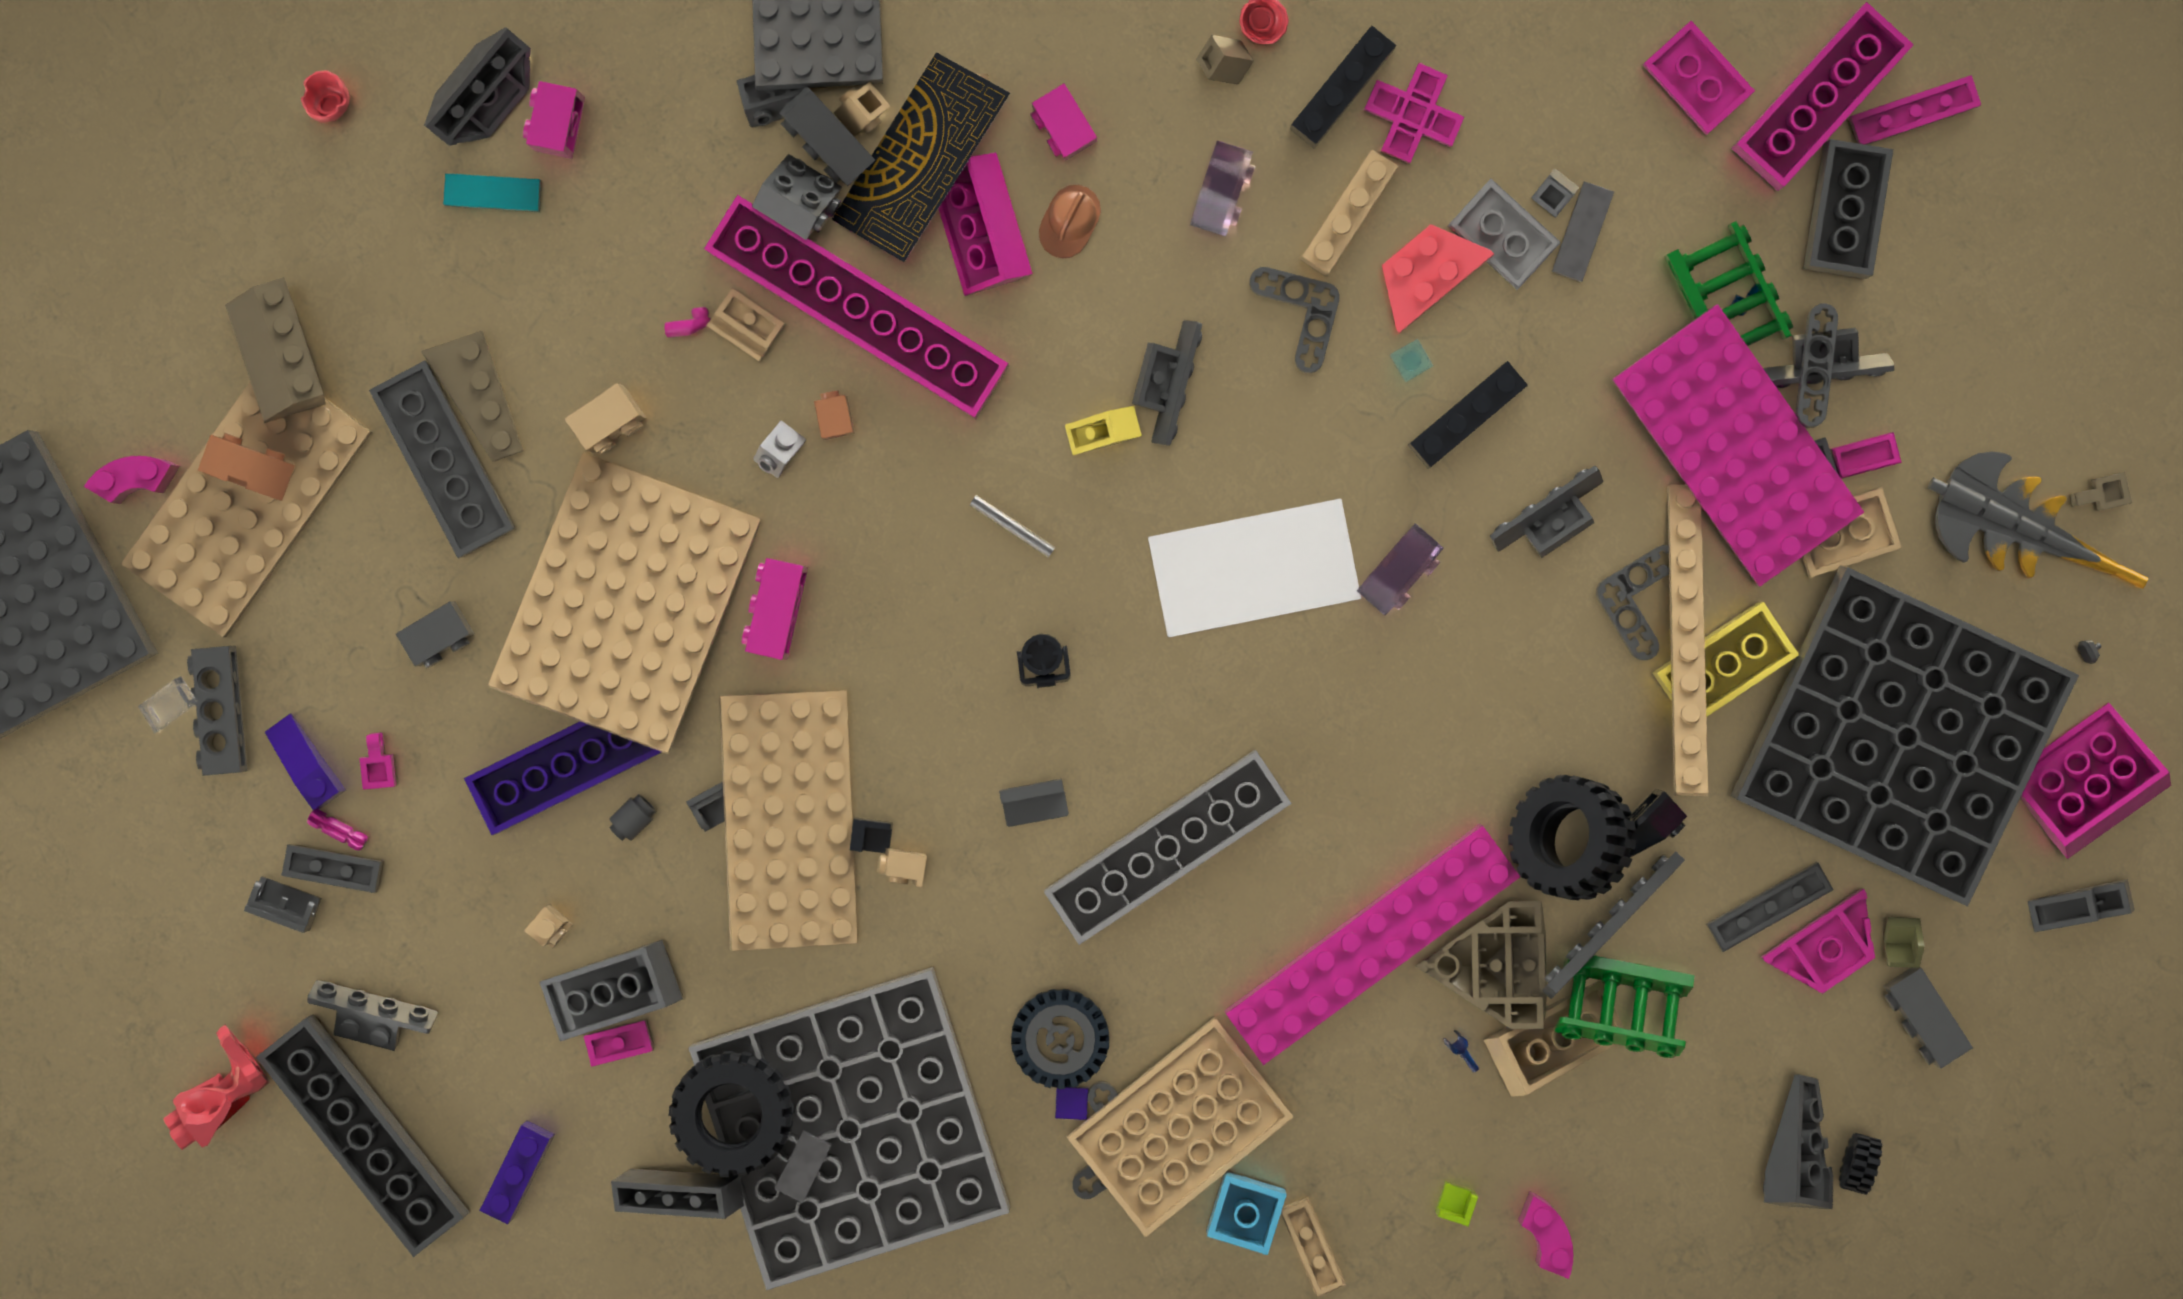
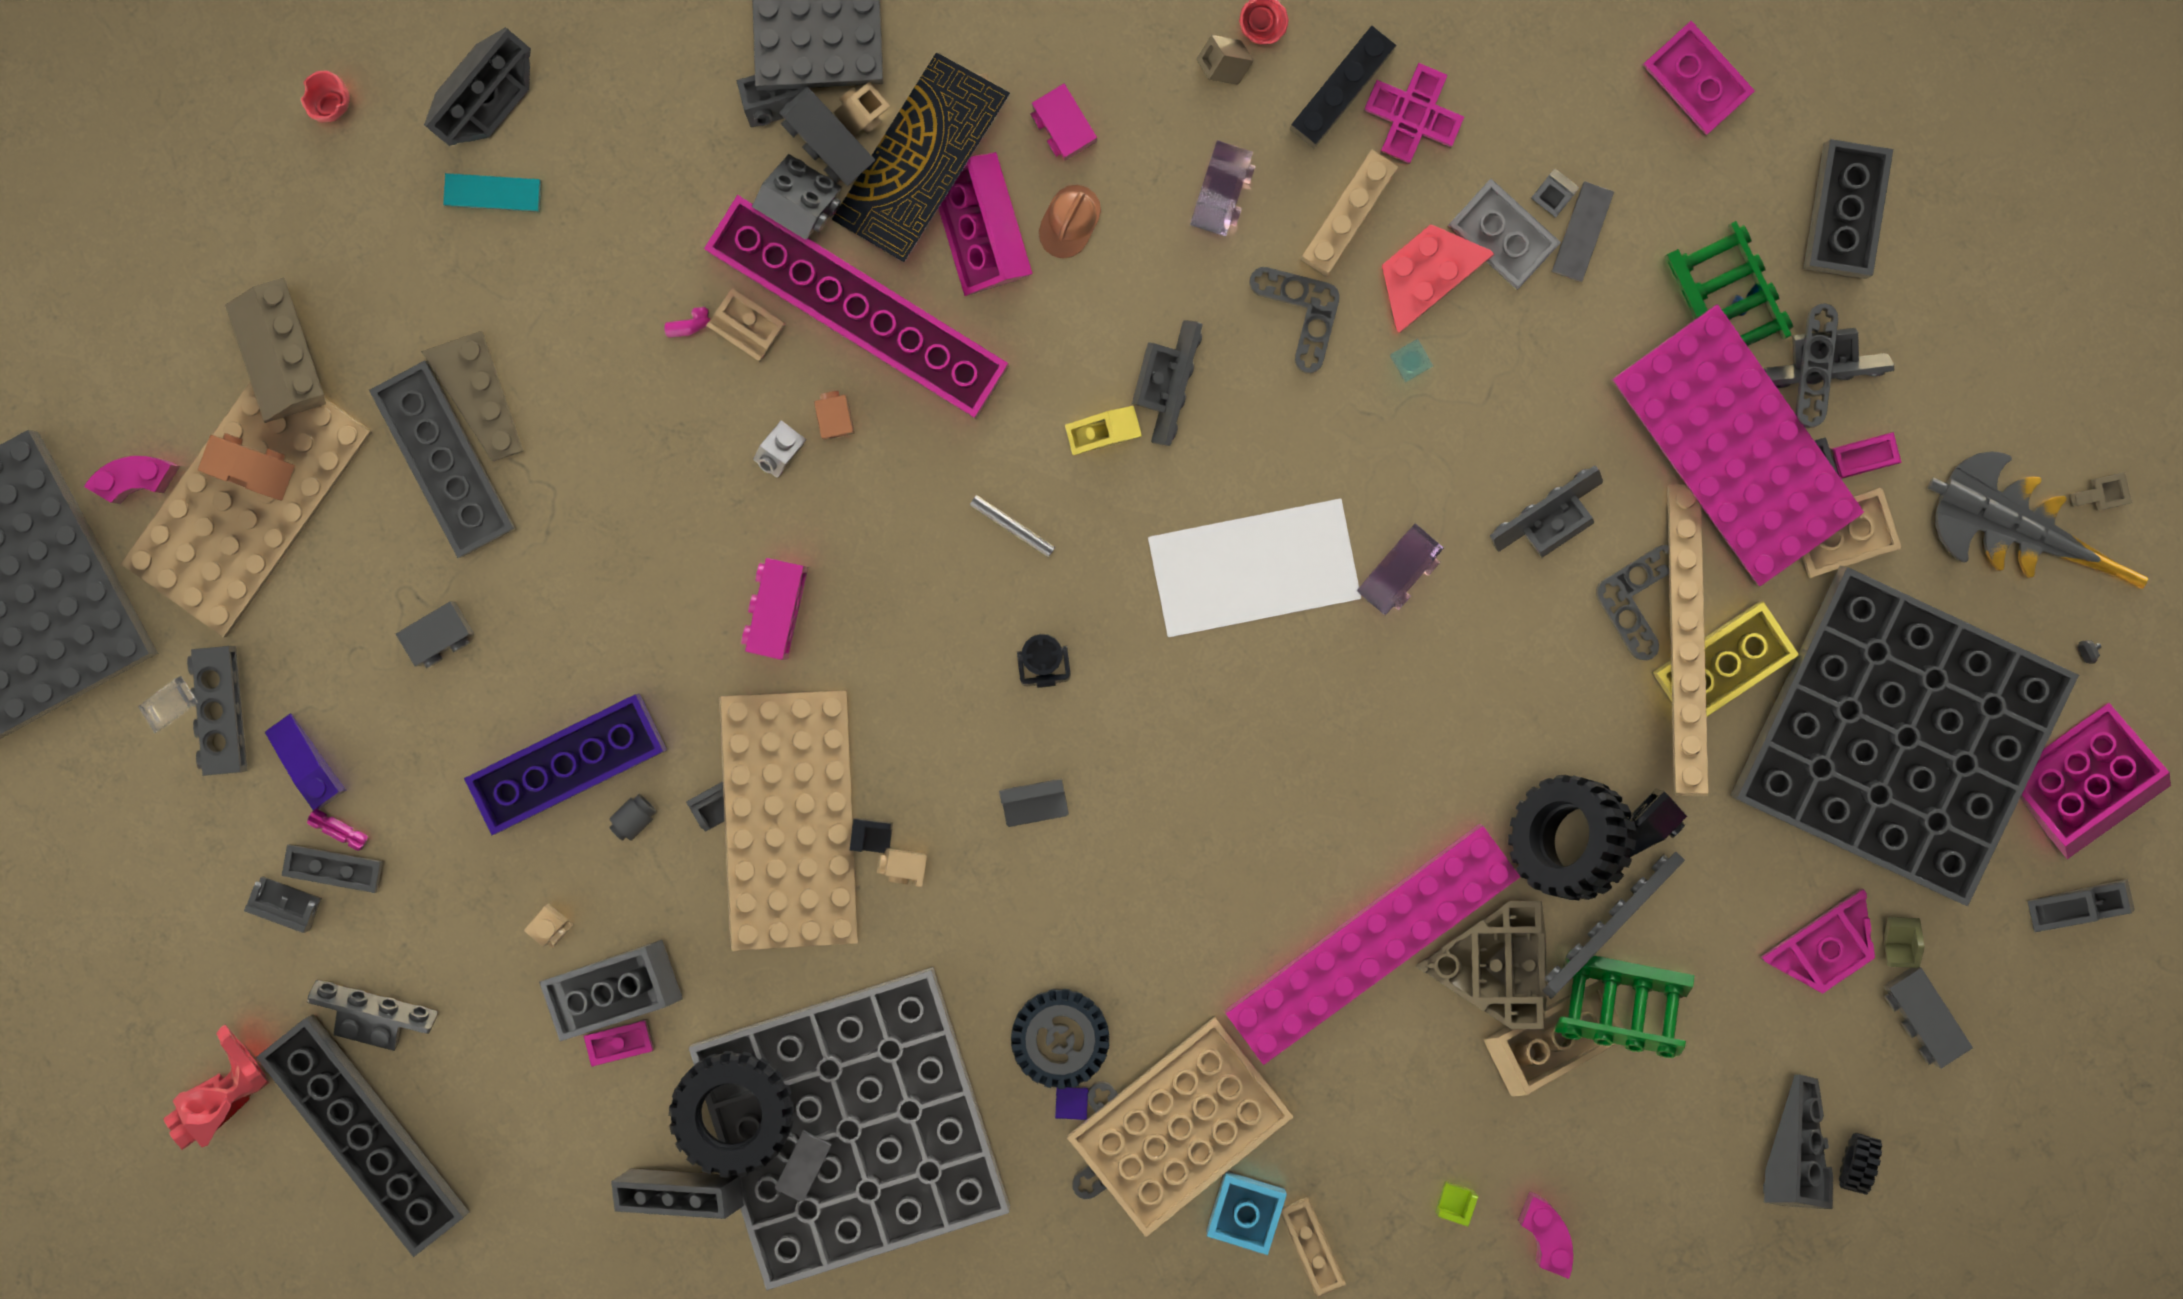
(377, 769): dark pink plate -> none
(517, 1172): dark purple brick -> none
(554, 119): dark pink brick -> none
(606, 419): tan brick -> none
(624, 603): tan plate -> none
(1167, 847): light grey brick -> none
(1460, 1048): clear blue hand -> none
(1467, 415): black brick -> none
(1769, 906): dark grey tile -> none
(1822, 96): dark pink brick -> none
(1915, 111): dark pink plate -> none

